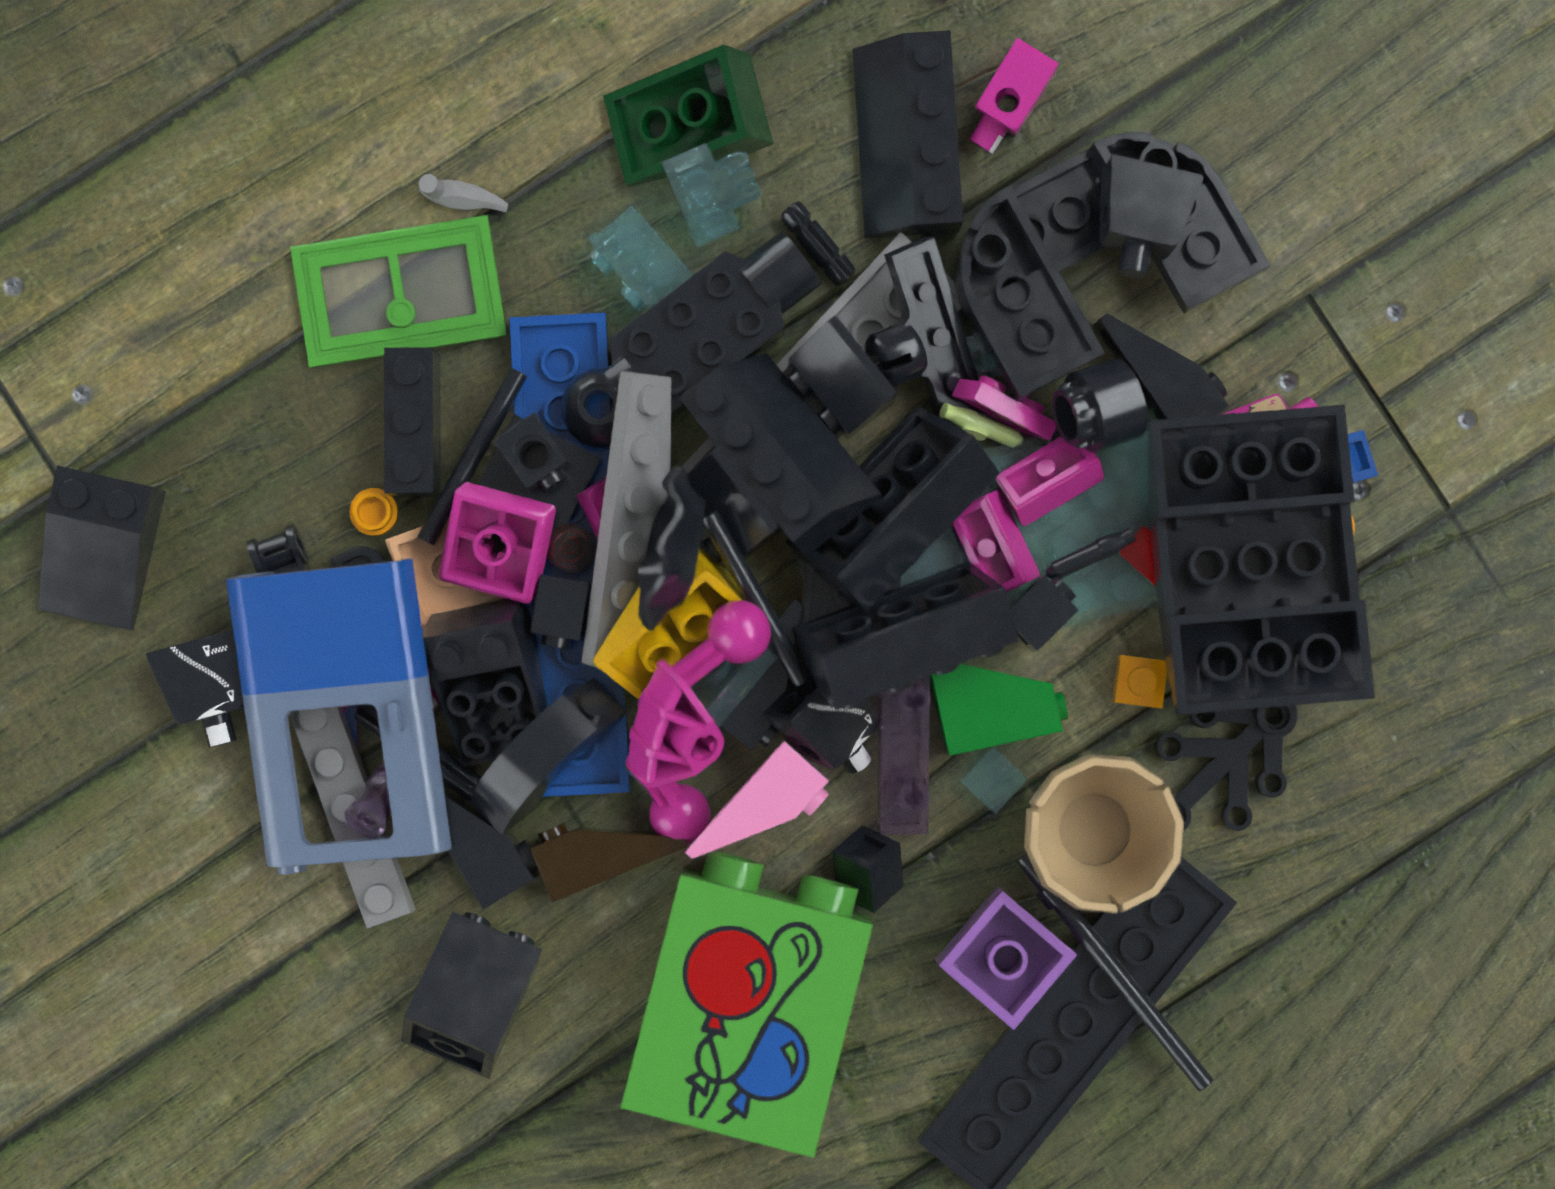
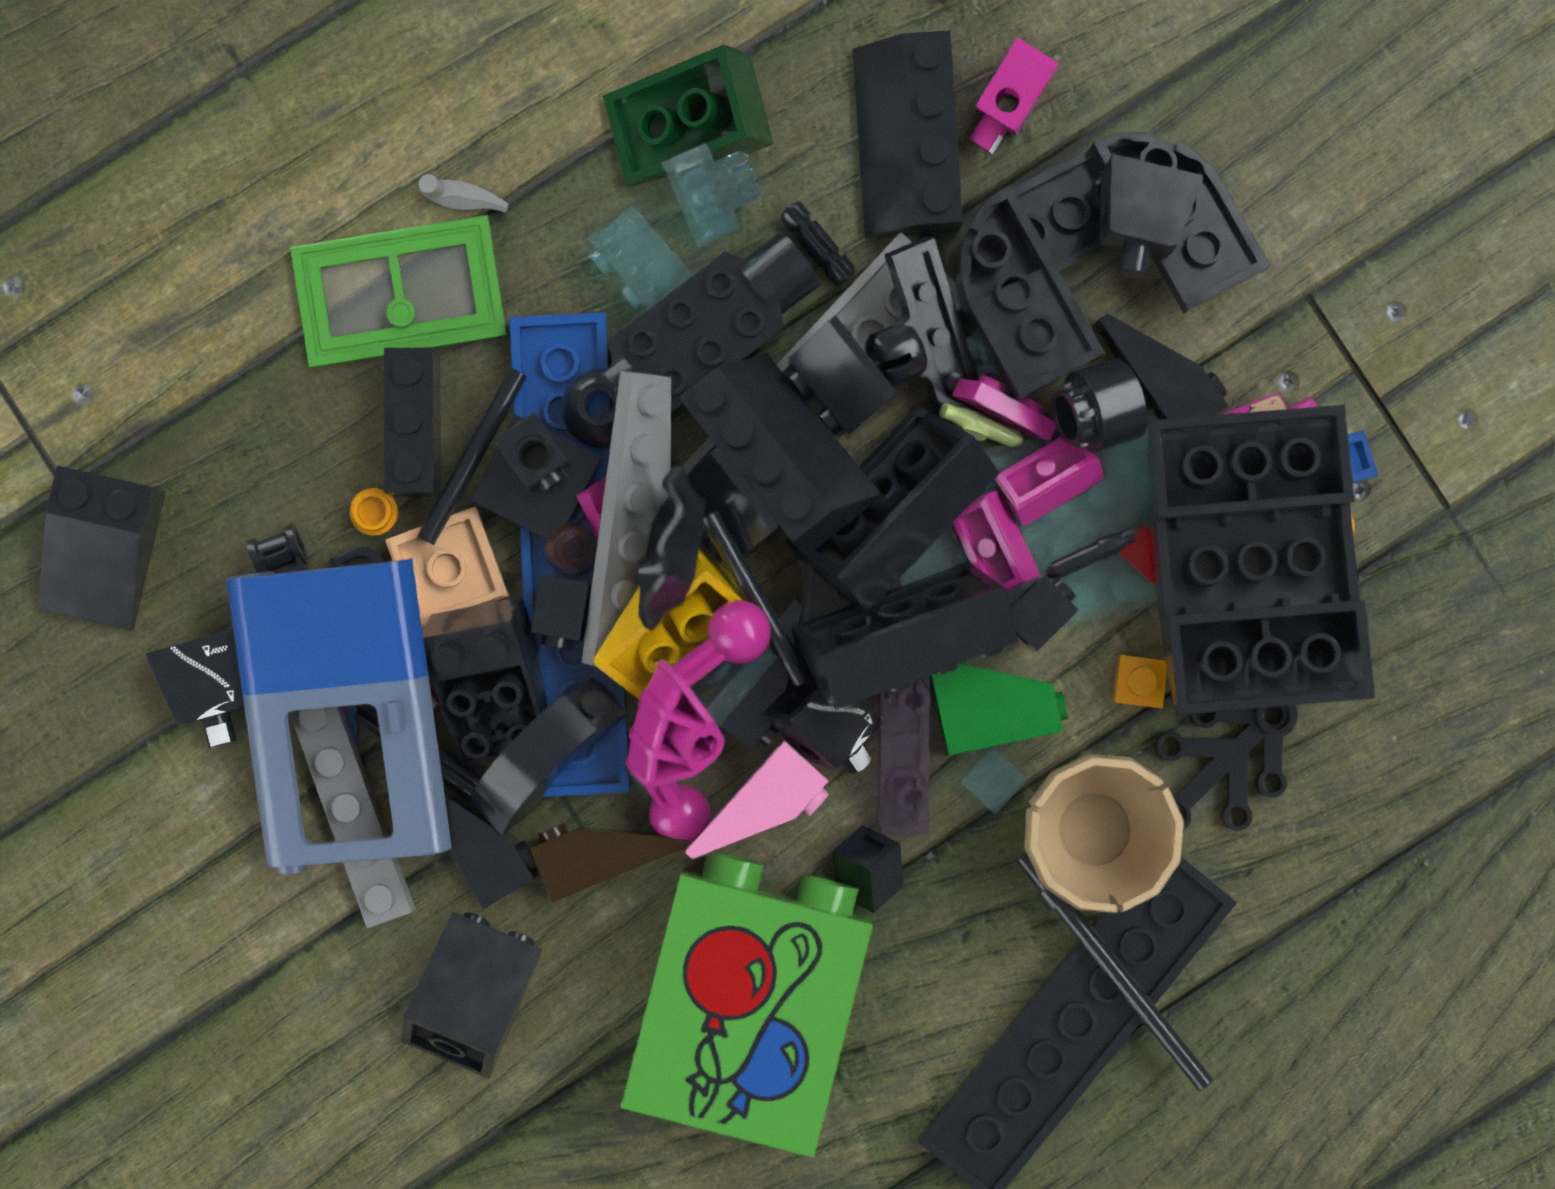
(372, 806): clear purple piece -> none
(471, 557): dark pink brick -> none
(1005, 957): medium lavender brick -> none

